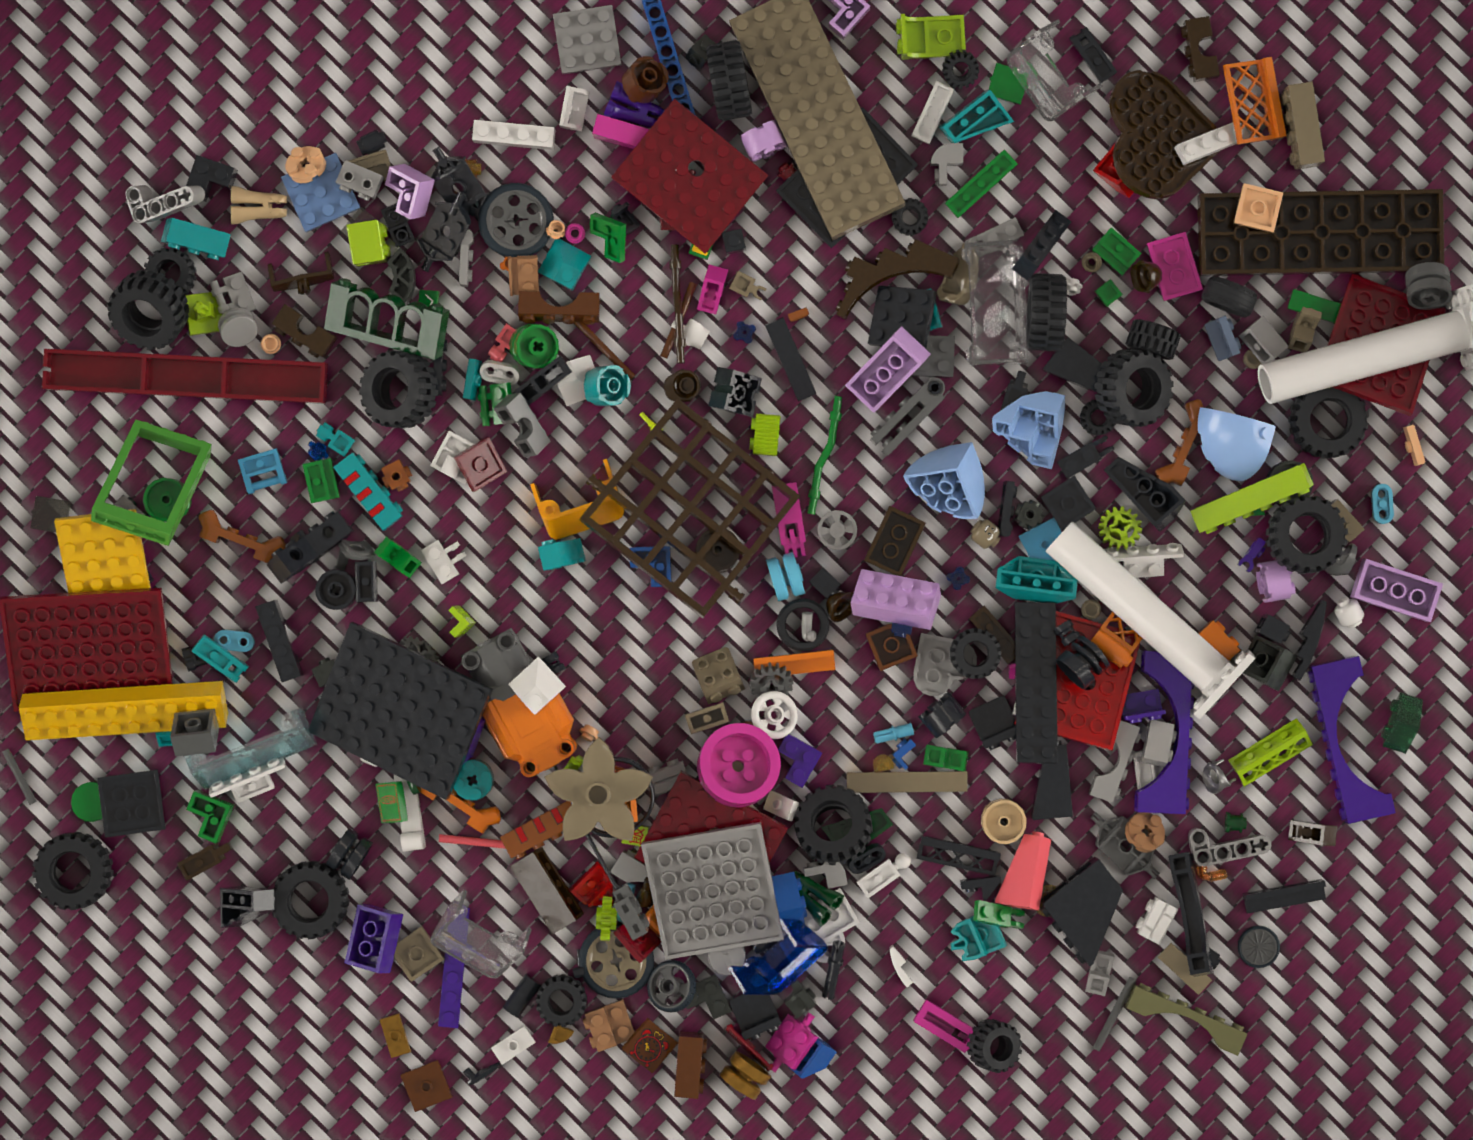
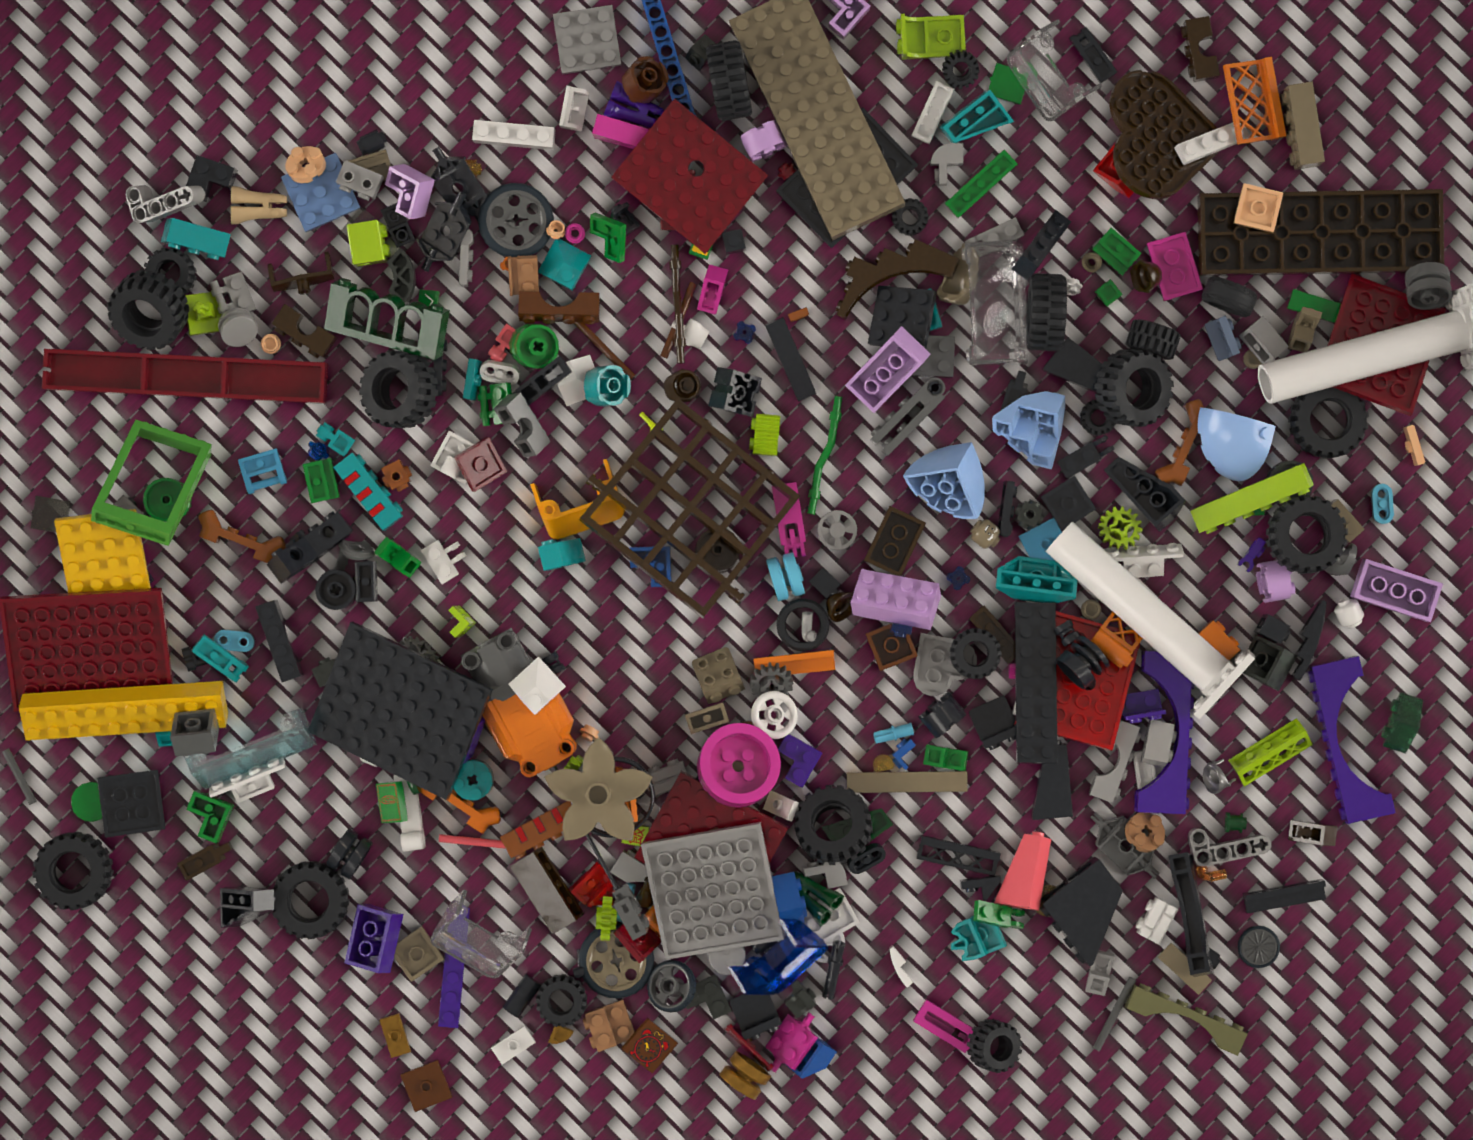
(483, 1073): black bar -> none
(690, 1065): reddish brown brick -> none
(744, 285): dark tan plate -> none
(883, 874): white plate -> none
(1015, 821): tan wheel -> none

